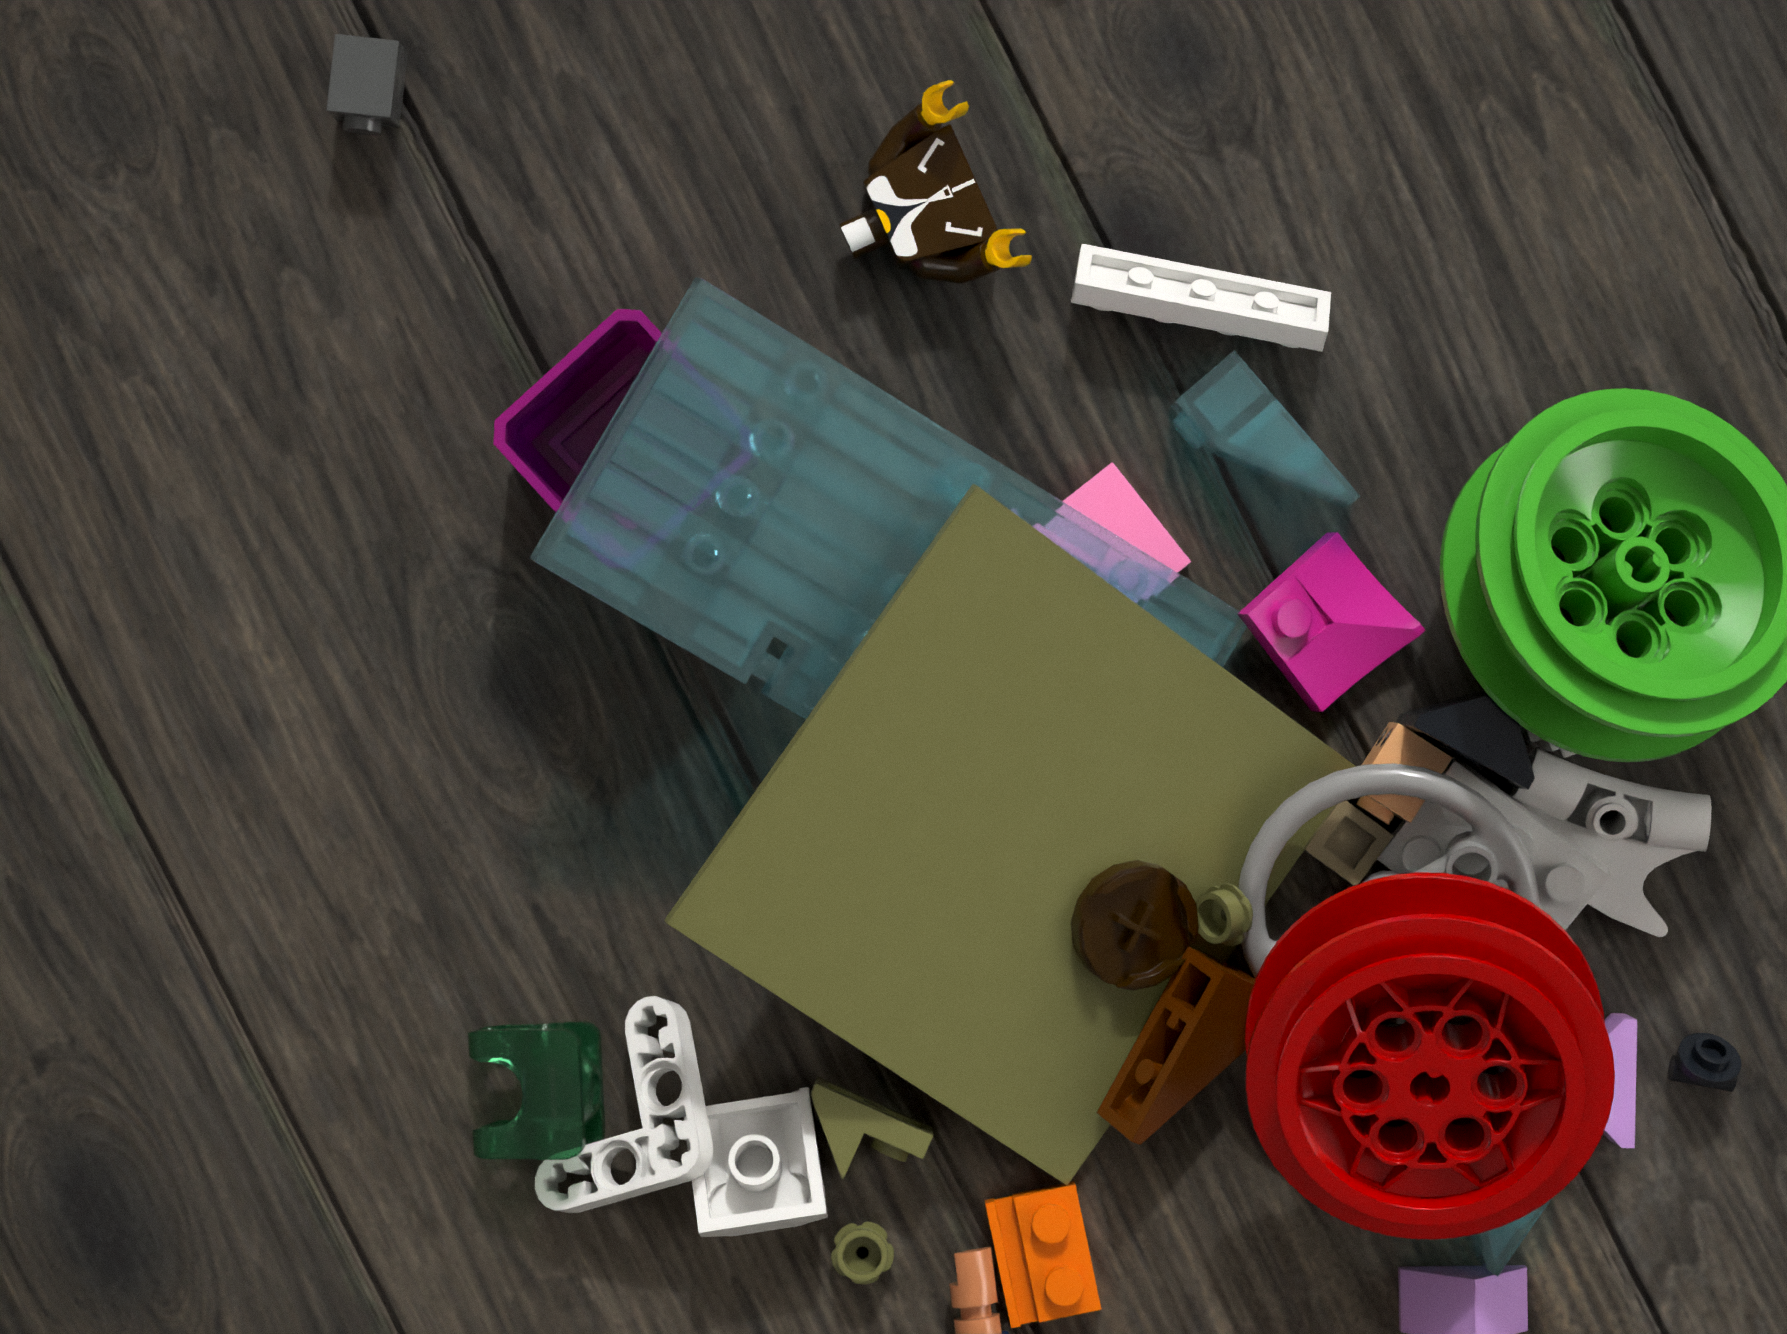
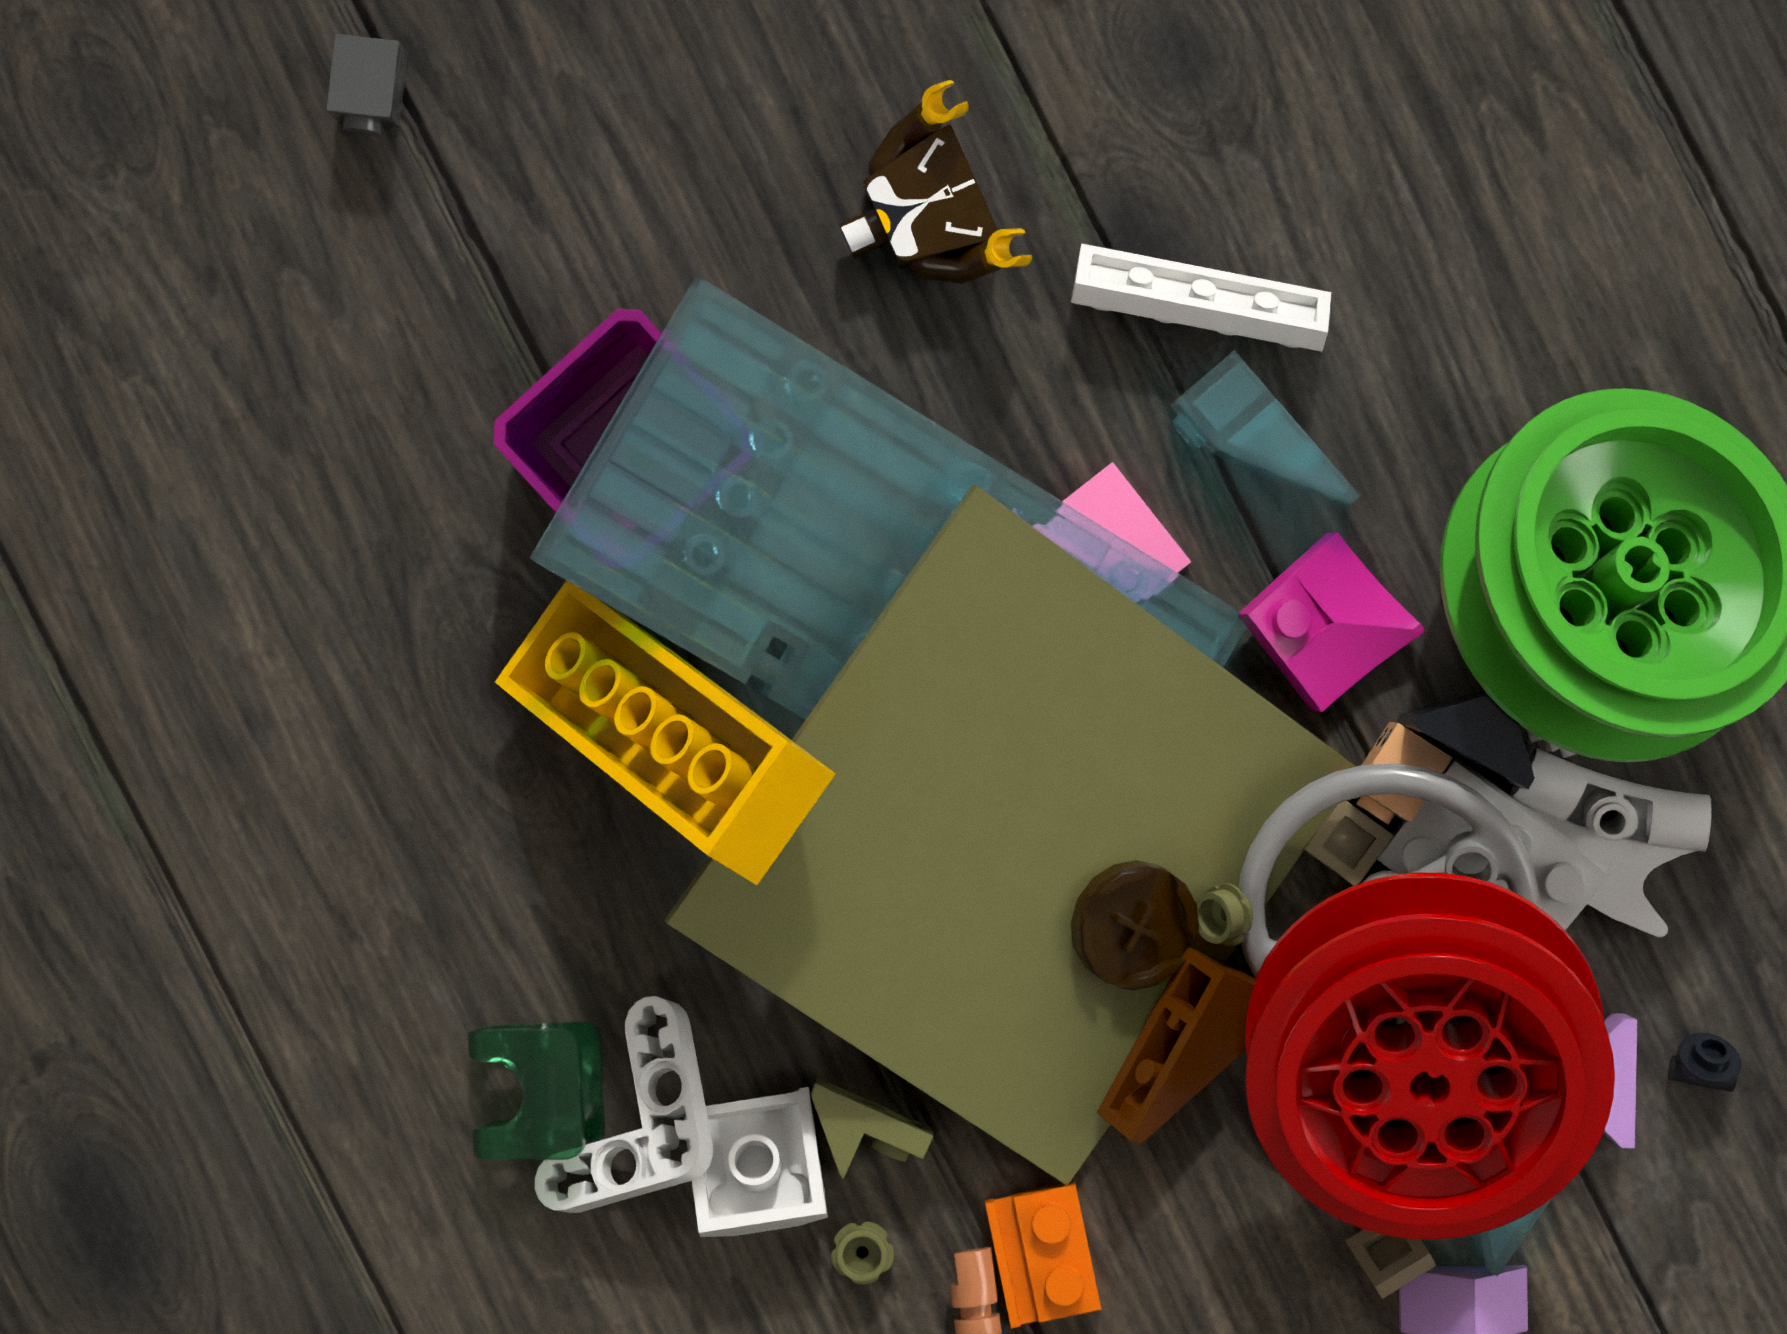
(665, 732): none -> yellow brick
(1390, 1260): none -> dark tan plate

